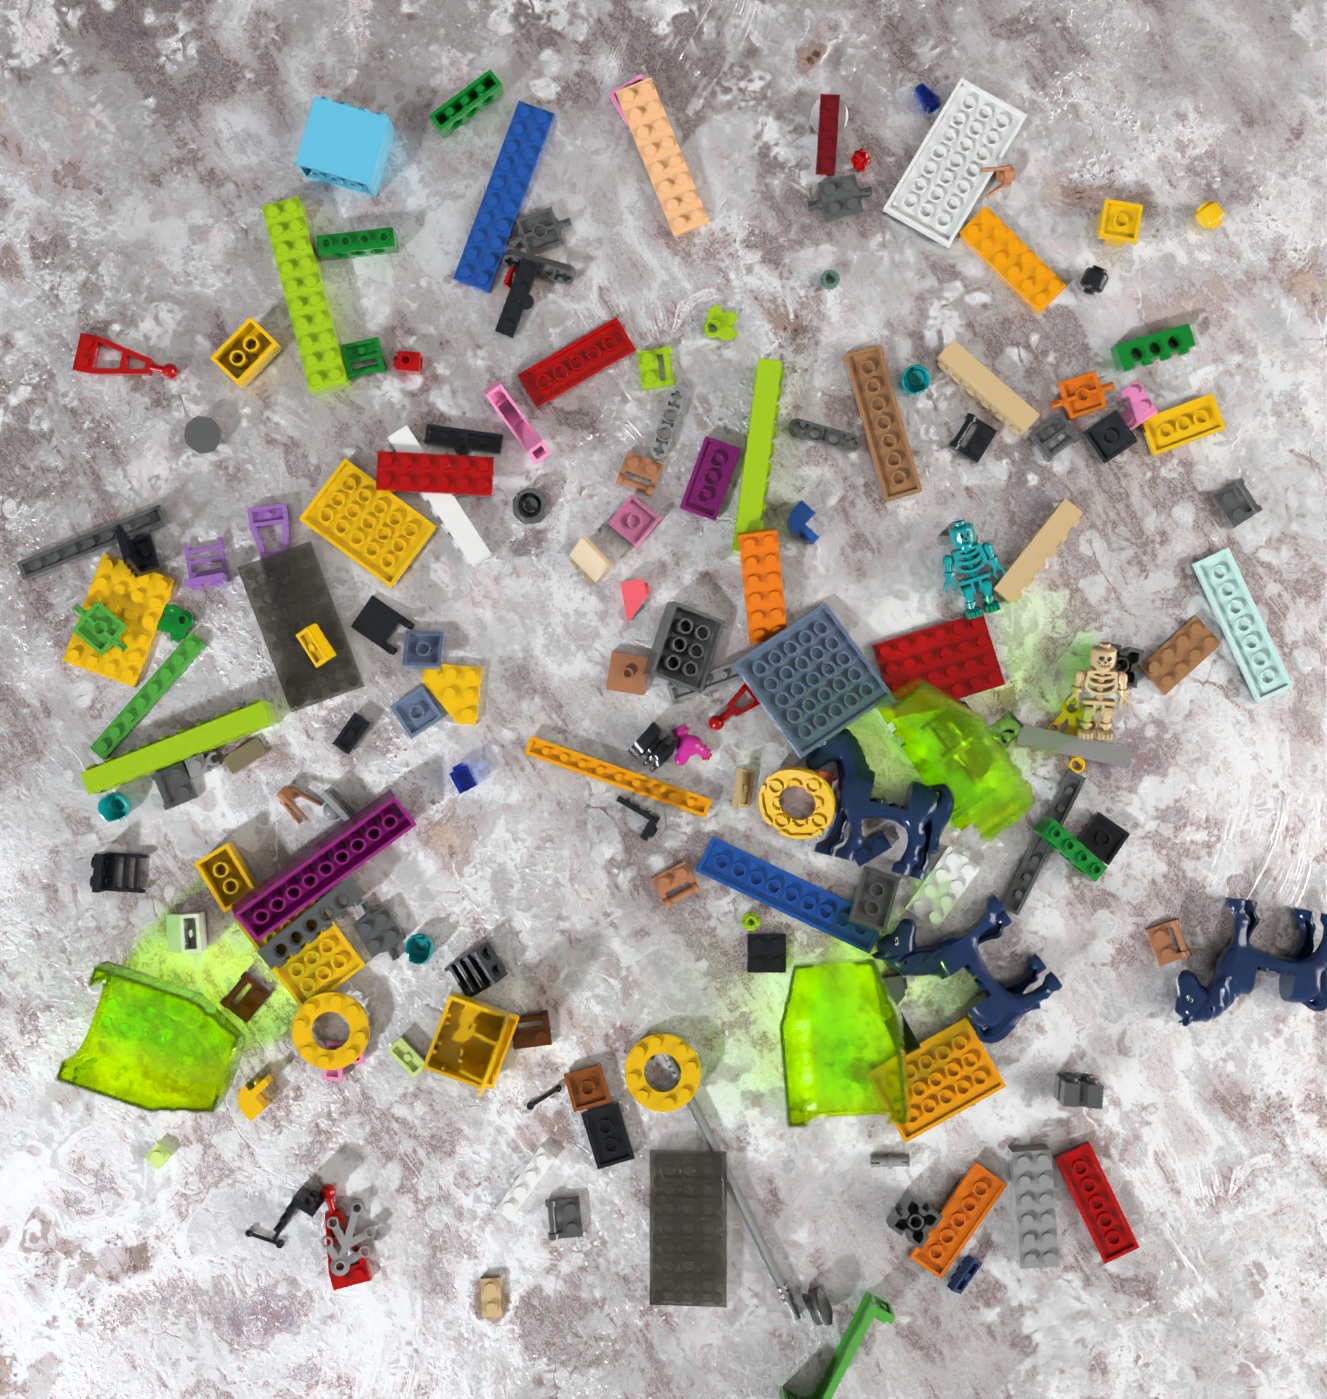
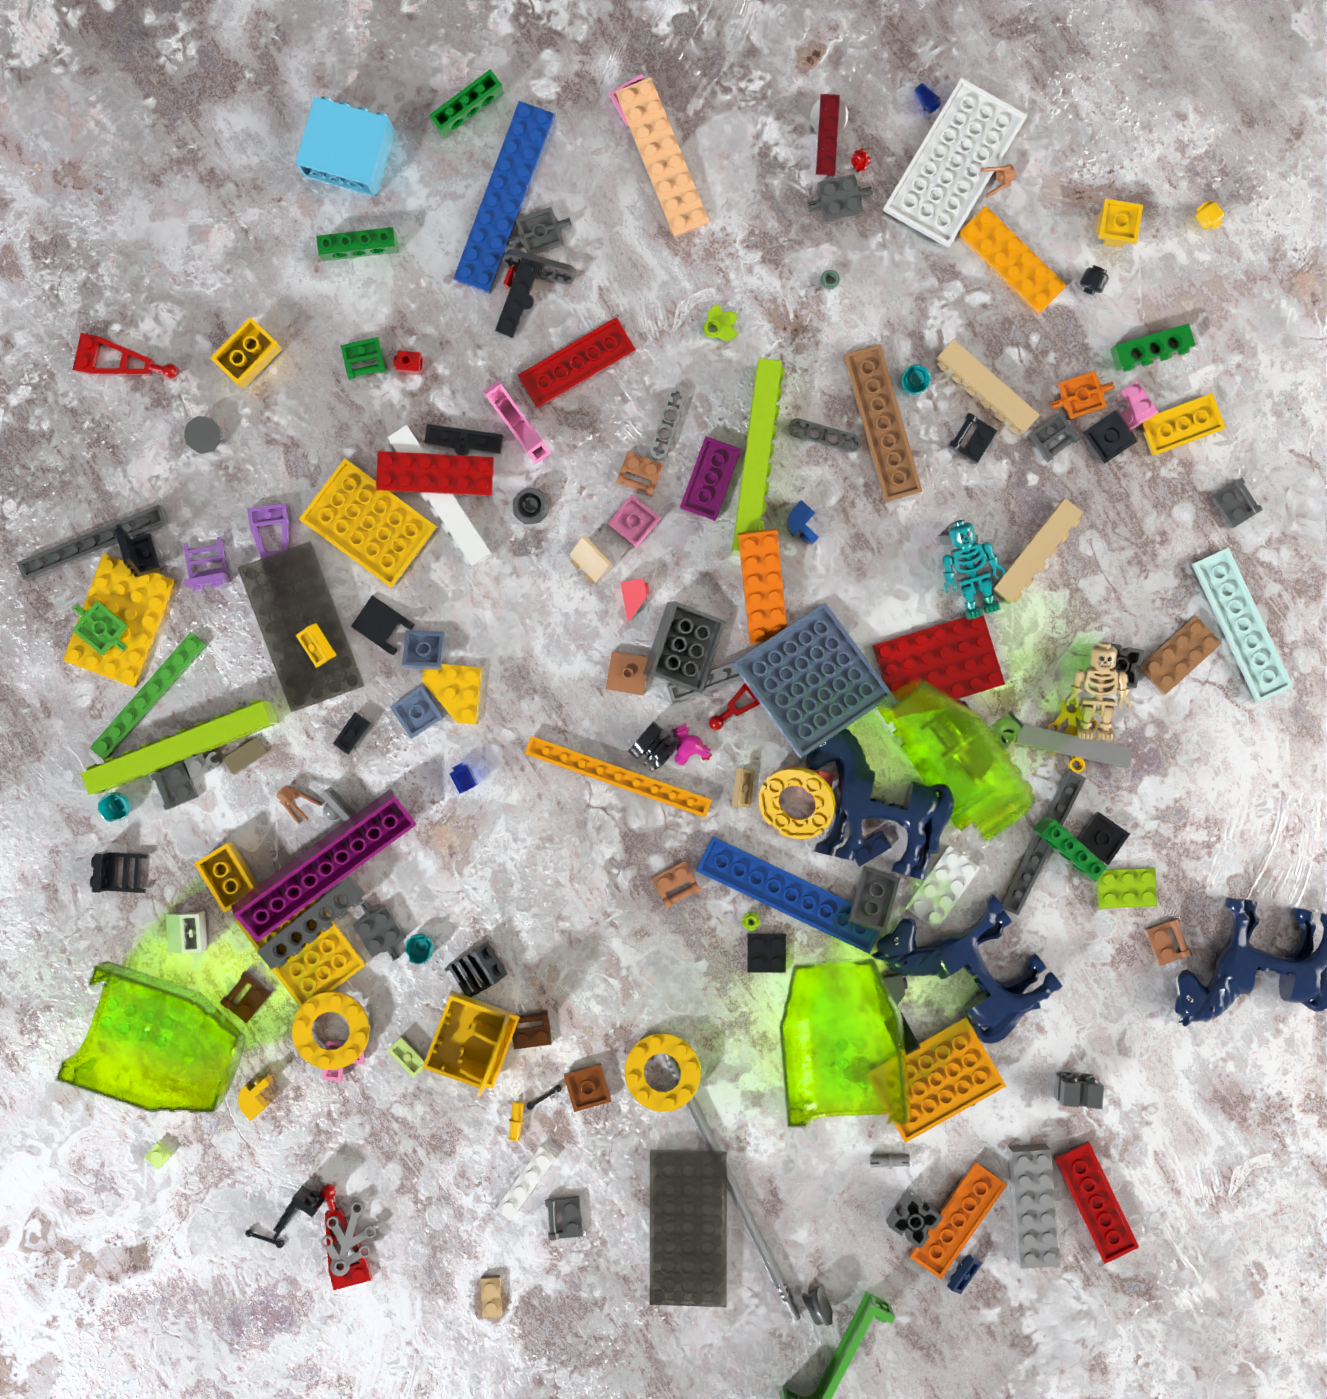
(172, 622): green plate -> none
(306, 296): lime brick -> none
(516, 1121): none -> yellow axle
(608, 1135): black plate -> none
(650, 371): lime plate -> none
(650, 829): black plate -> none
(1127, 888): none -> lime plate

